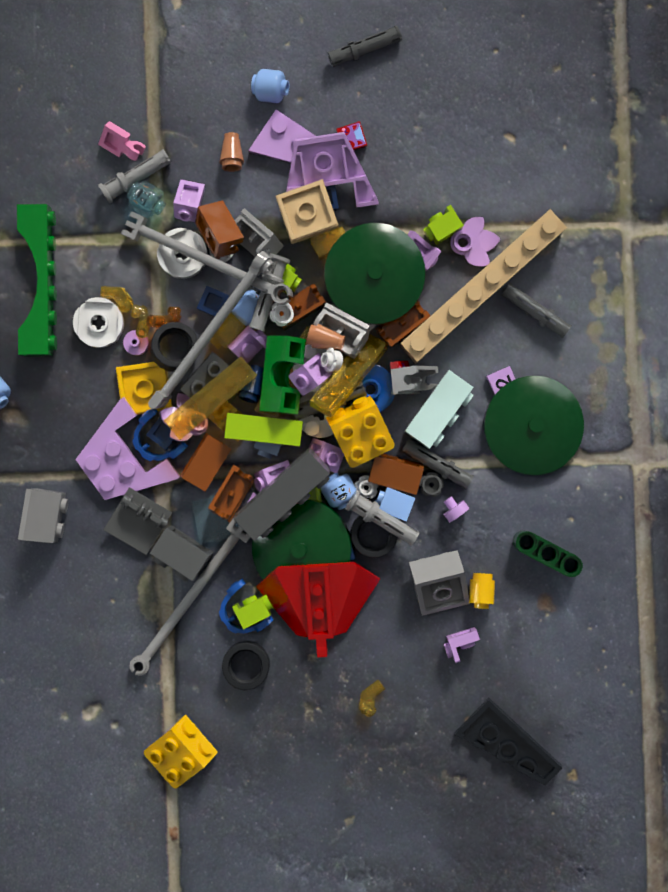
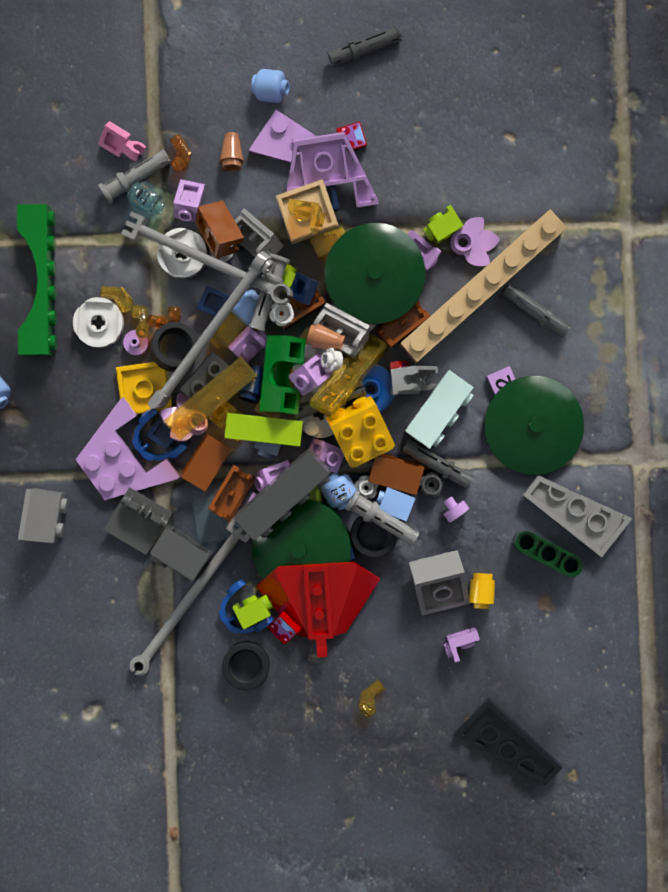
(180, 752): yellow bracket -> none
(182, 155): none -> clear orange arm
(284, 627): none -> red tile
(303, 210): none -> clear yellow bracket
(303, 288): none -> dark blue plate
(582, 517): none -> light grey wing

